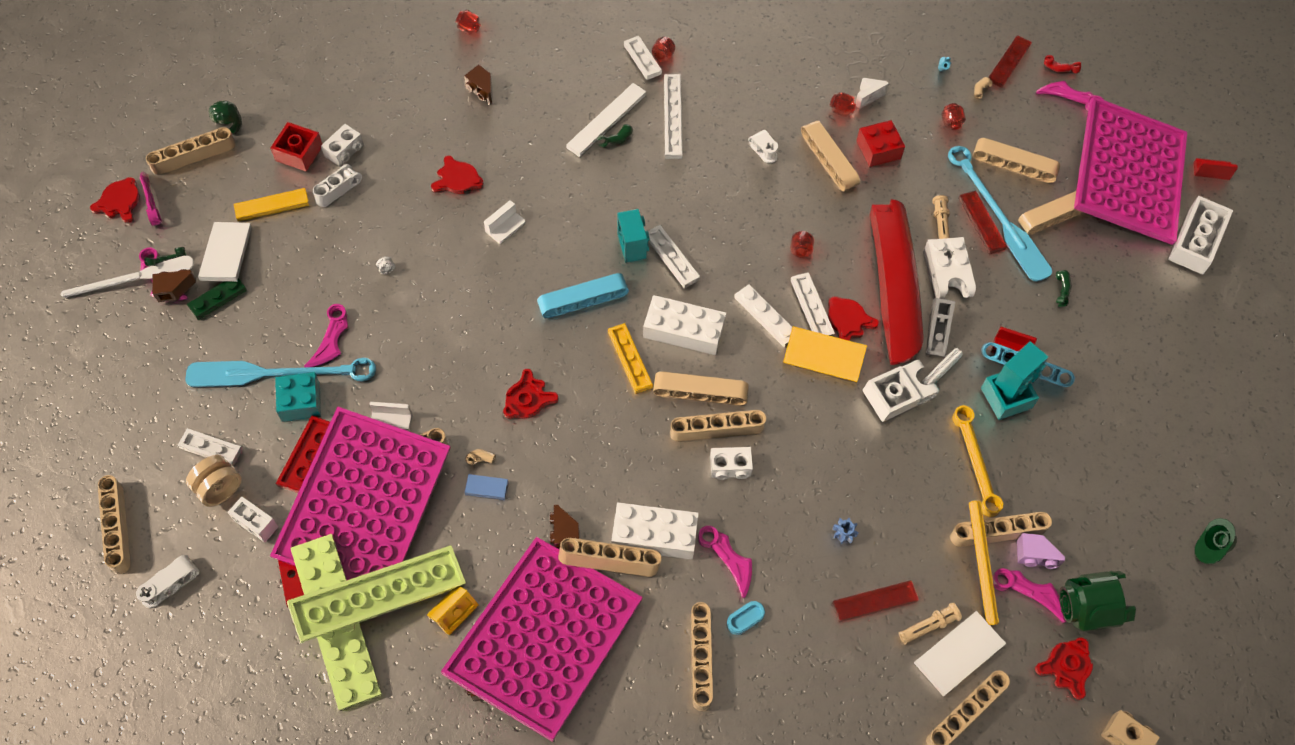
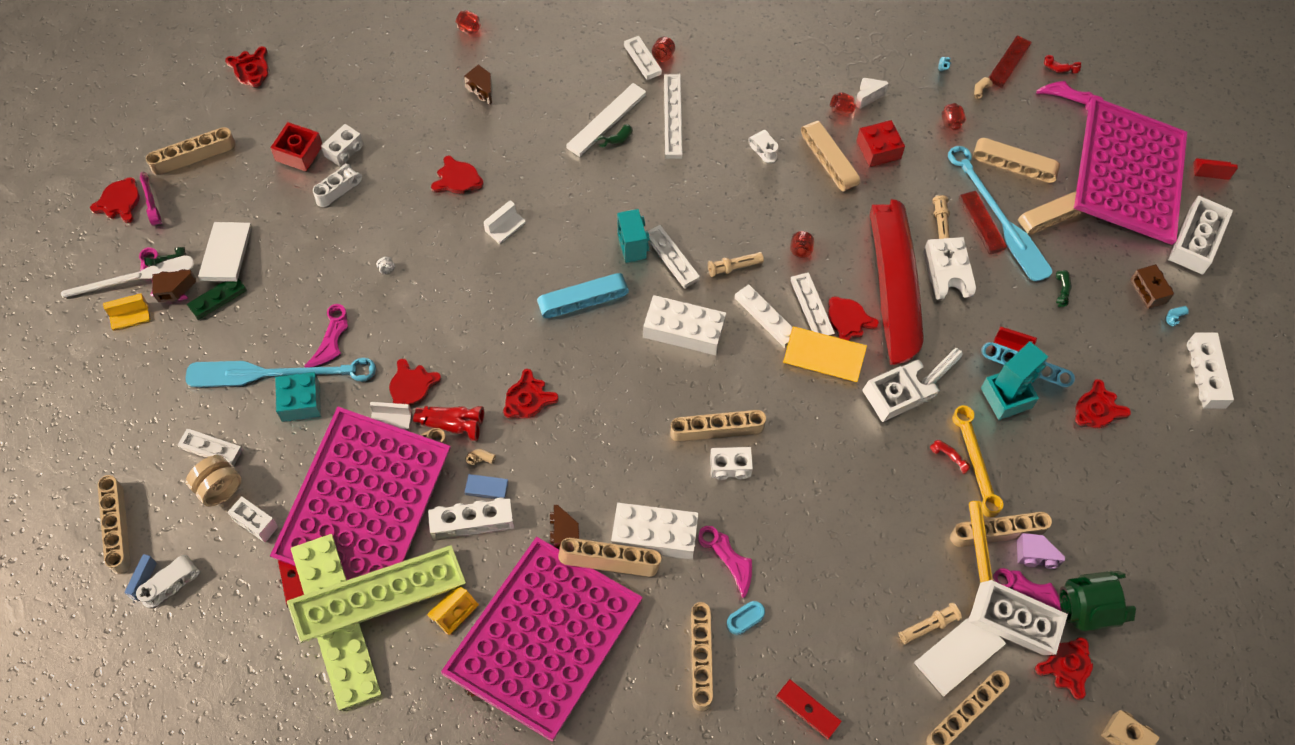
(127, 311): none -> yellow panel
(140, 576): none -> medium blue tile
(225, 113): dark green hair -> none
(250, 68): none -> red tile
(271, 204): yellow tile -> none
(303, 455): red tile -> none
(411, 385): none -> red tile
(452, 419): none -> red piece
(481, 524): none -> white brick
(630, 358): yellow tile -> none
(701, 388): tan beam -> none
(725, 266): none -> tan pin
(797, 699): none -> red tile
(849, 526): medium blue gear -> none
(875, 601): clear red tile -> none
(939, 326): light grey slope -> none
(939, 445): none -> red arm
(1018, 618): none -> white brick
(1098, 407): none -> red tile
(1152, 286): none -> reddish brown brick
(1174, 314): none -> medium azure arm
(1210, 371): none -> white brick
(1216, 541): dark green piece -> none

